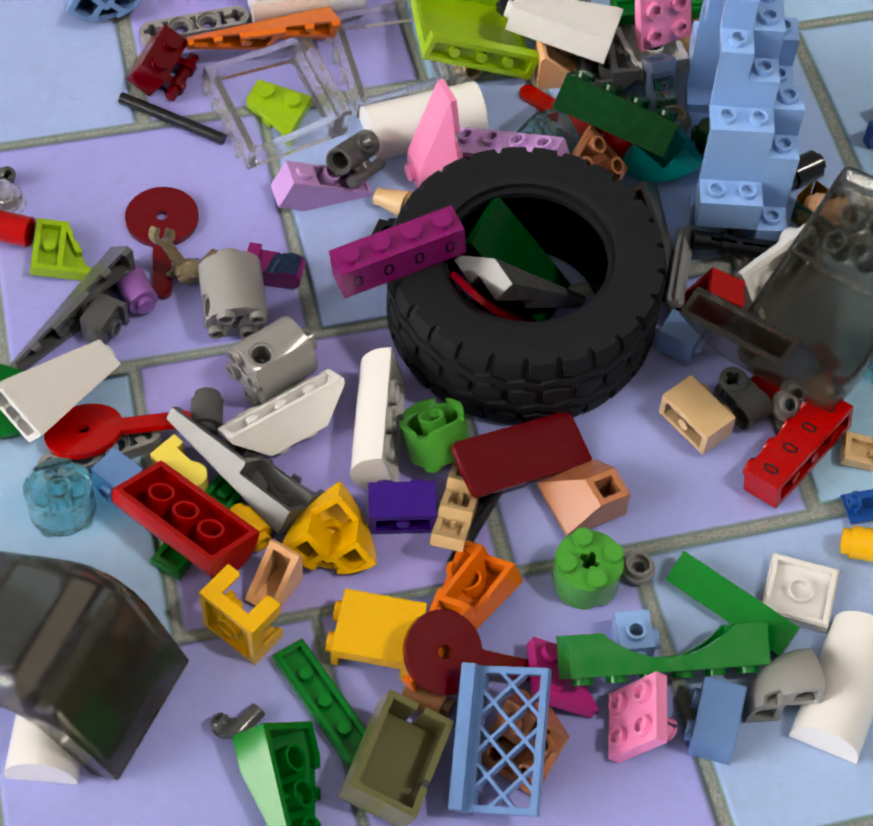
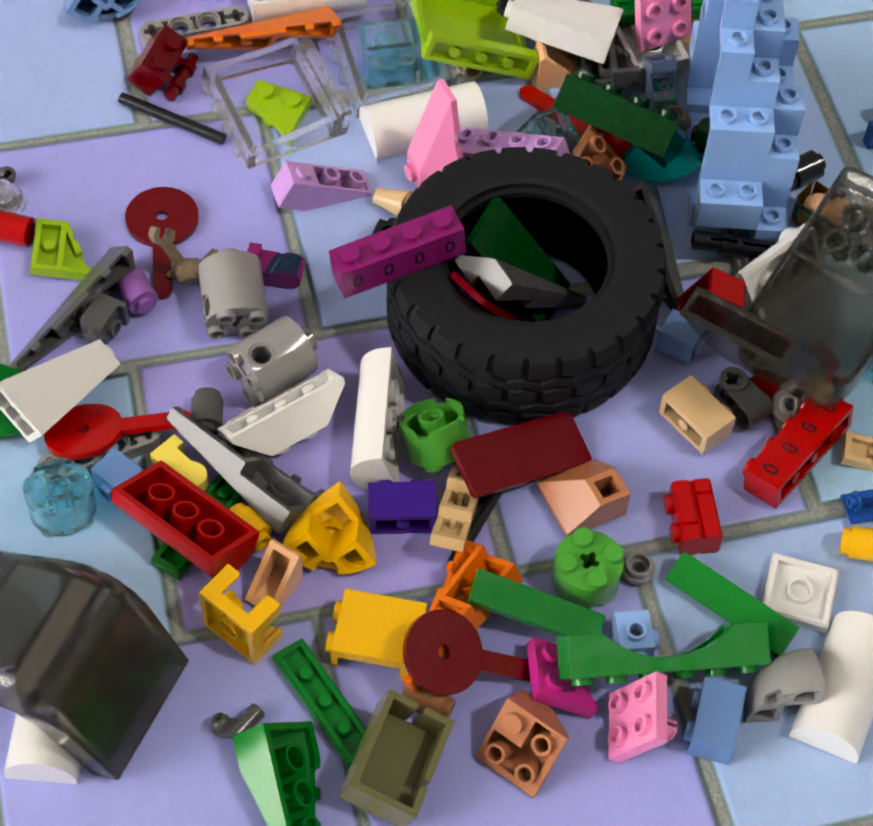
(355, 155): dark grey pin -> none
(388, 53): none -> clear light blue brick
(469, 740): medium blue fence -> none
(532, 606): none -> green tile
(680, 268): light grey axle -> none
(694, 516): none -> red brick

